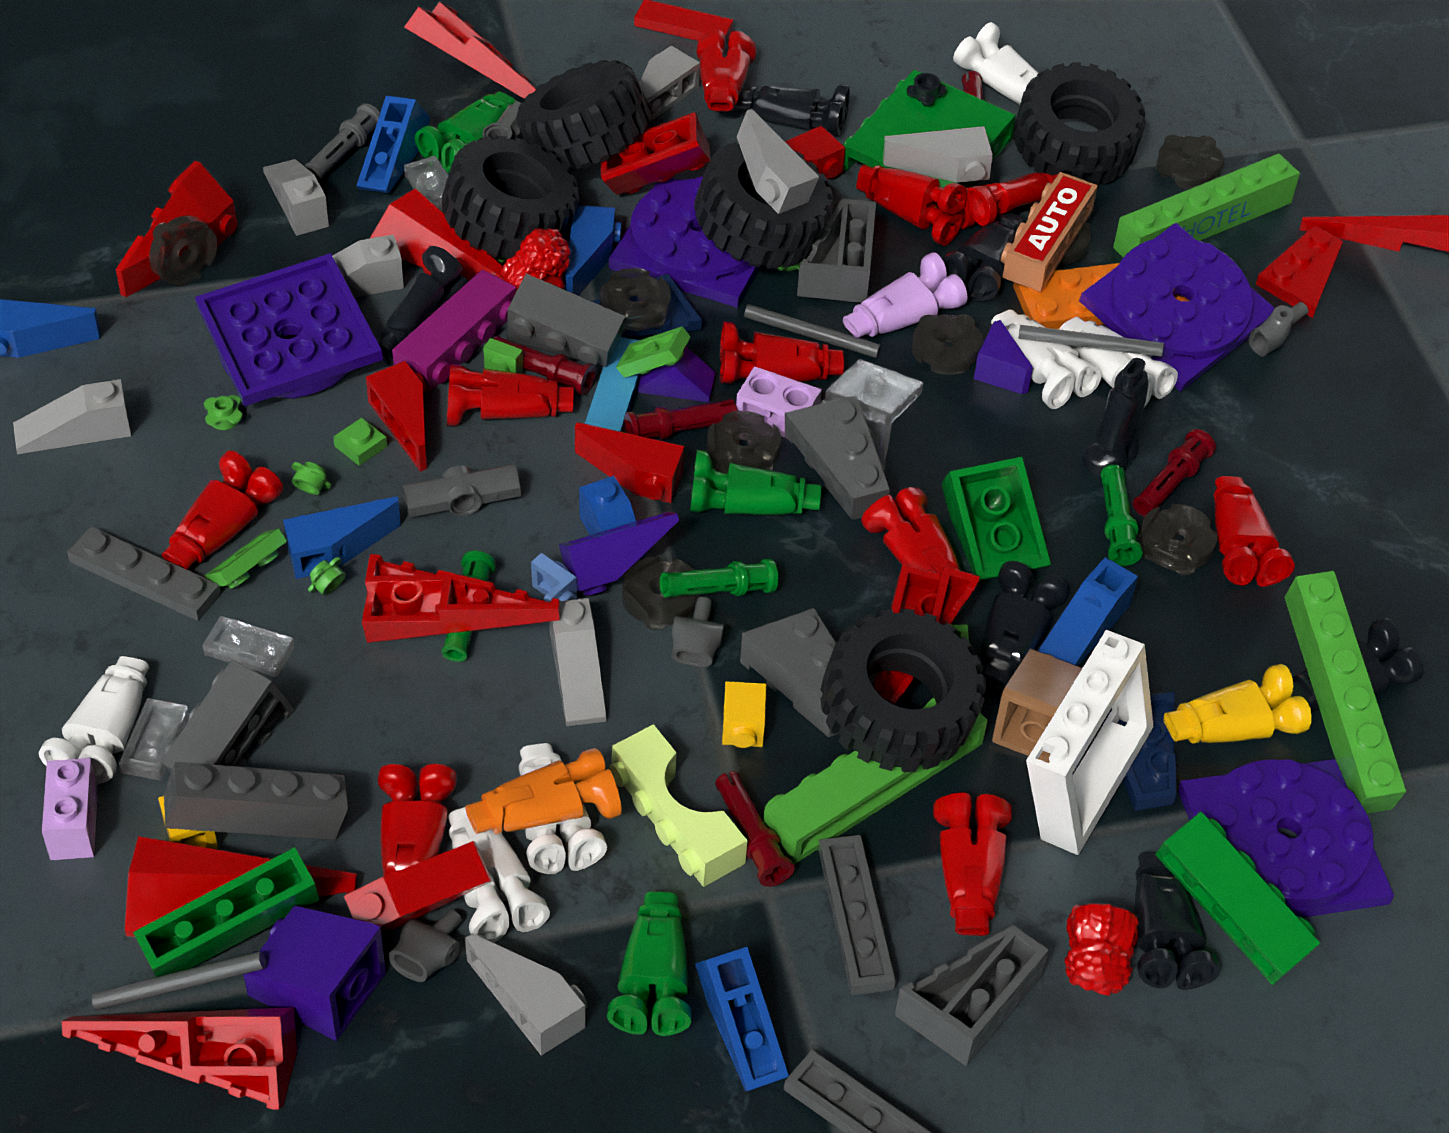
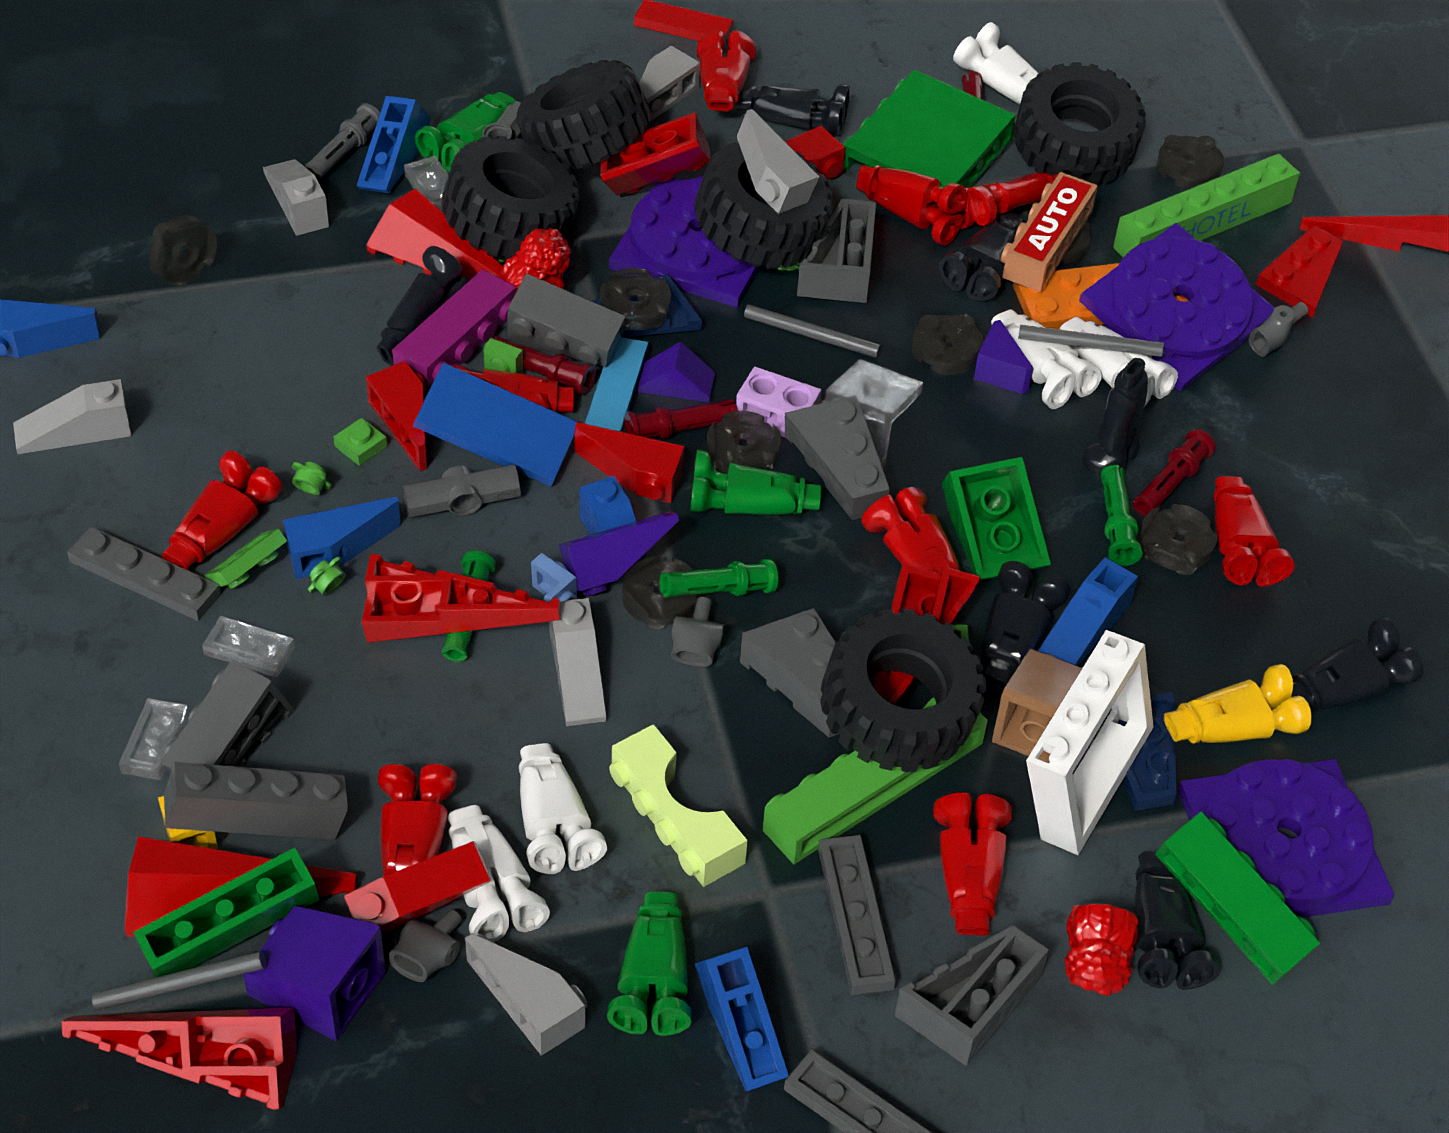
(70, 809): lavender brick -> none
(102, 719): white piece -> none
(192, 195): red wedge -> none
(223, 412): bright green plate -> none
(301, 301): dark purple piece -> none
(371, 266): light grey slope -> none
(461, 41): wedge -> none
(496, 424): none -> blue tile
(548, 796): orange piece -> none
(590, 245): blue slope -> none
(653, 352): bright green plate -> none
(744, 714): yellow brick -> none
(761, 841): dark red pin -> none
(777, 354): red piece -> none
(908, 300): lavender piece -> none
(926, 88): black plate -> none
(943, 154): light grey slope -> none
(1344, 691): bright green brick -> none

